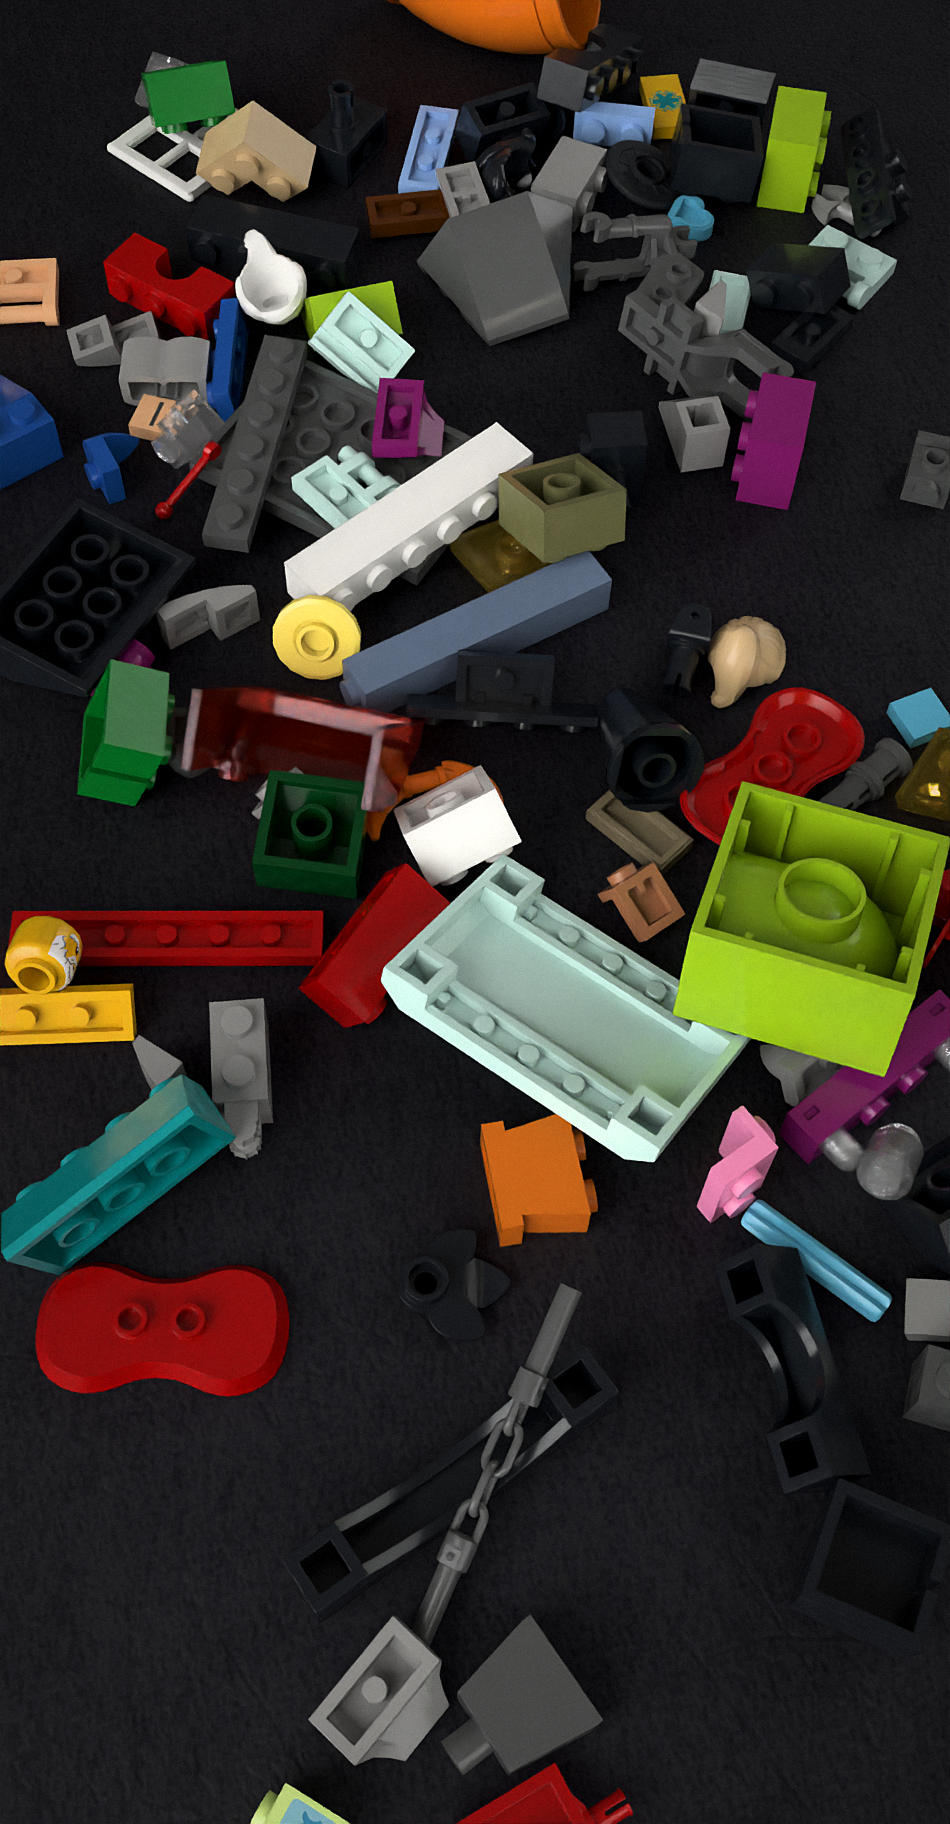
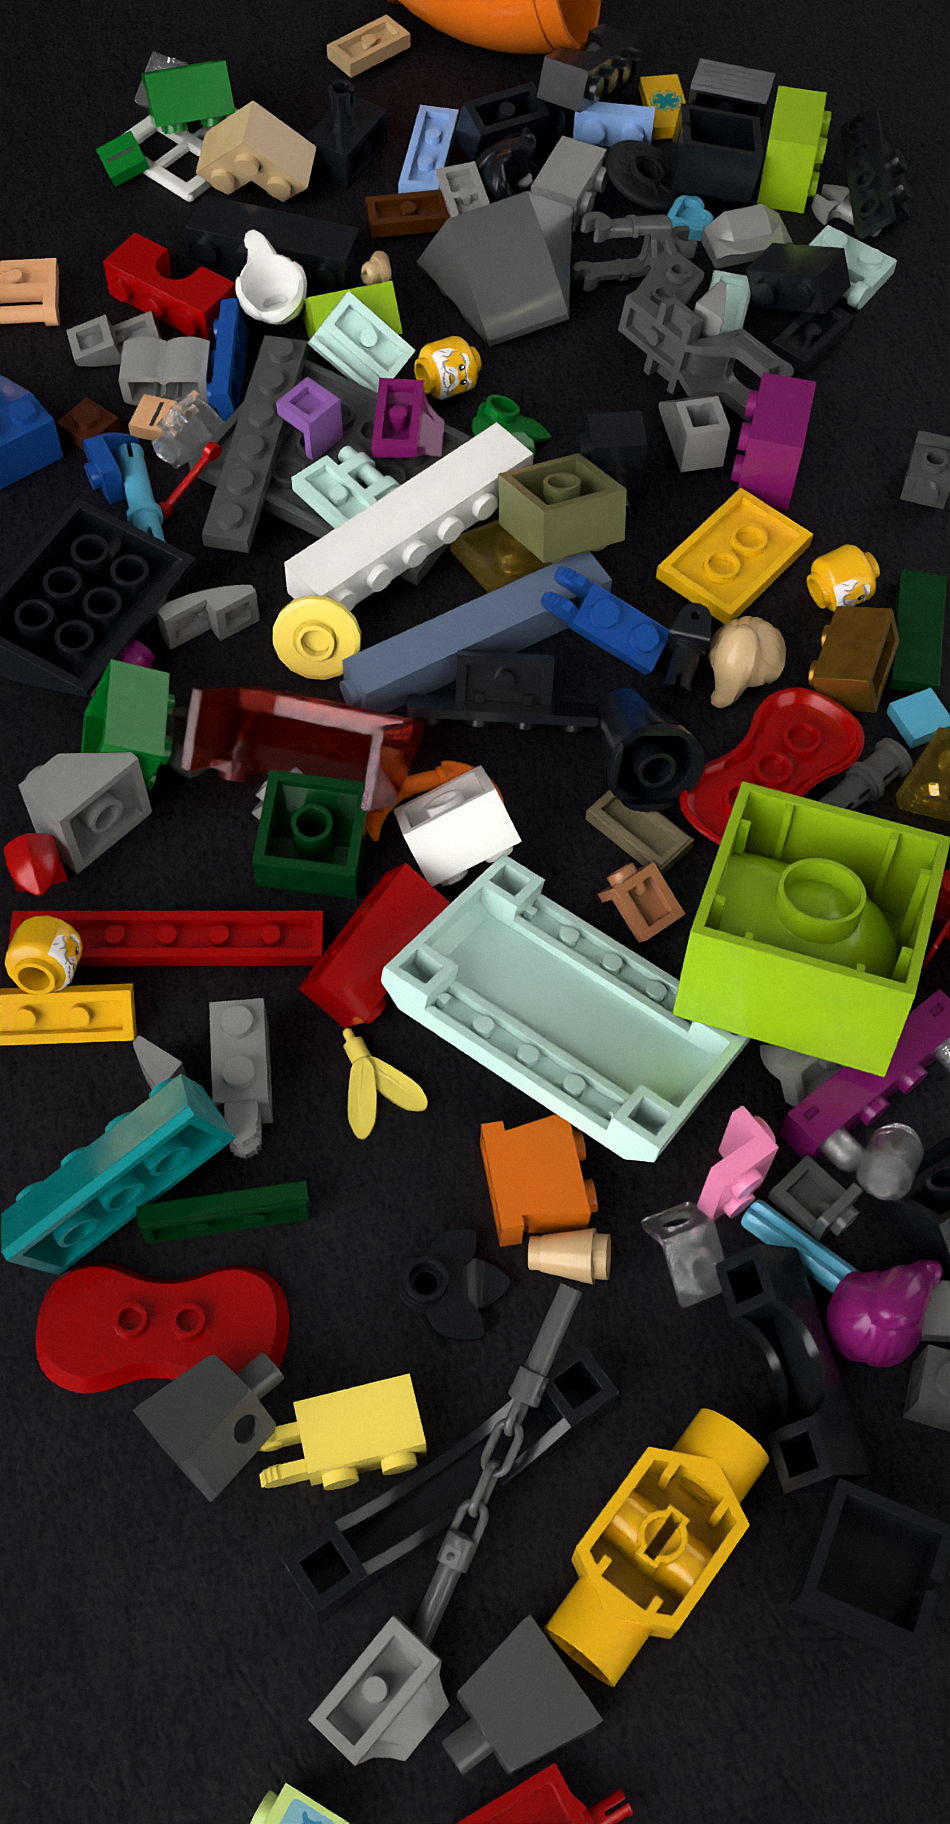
(35, 862): none -> red plate
(86, 421): none -> copper plate
(86, 802): none -> light grey slope
(122, 158): none -> green tile
(143, 510): none -> medium azure pin
(213, 1419): none -> dark grey torso
(224, 1212): none -> dark green tile
(315, 414): none -> medium lavender panel
(350, 1435): none -> light yellow hinge
(368, 45): none -> tan plate
(373, 1075): none -> light yellow piece
(376, 269): none -> tan arm
(448, 367): none -> yellow head
(505, 413): none -> green plate
(572, 1255): none -> tan cone
(608, 621): none -> blue hinge
(657, 1545): none -> yellow brick
(689, 1251): none -> clear bracket
(734, 556): none -> yellow plate
(743, 235): none -> light grey slope
(815, 1200): none -> dark grey bracket
(843, 578): none -> yellow head
(856, 657): none -> pearl gold brick
(881, 1313): none -> magenta hair
(920, 631): none -> dark green tile

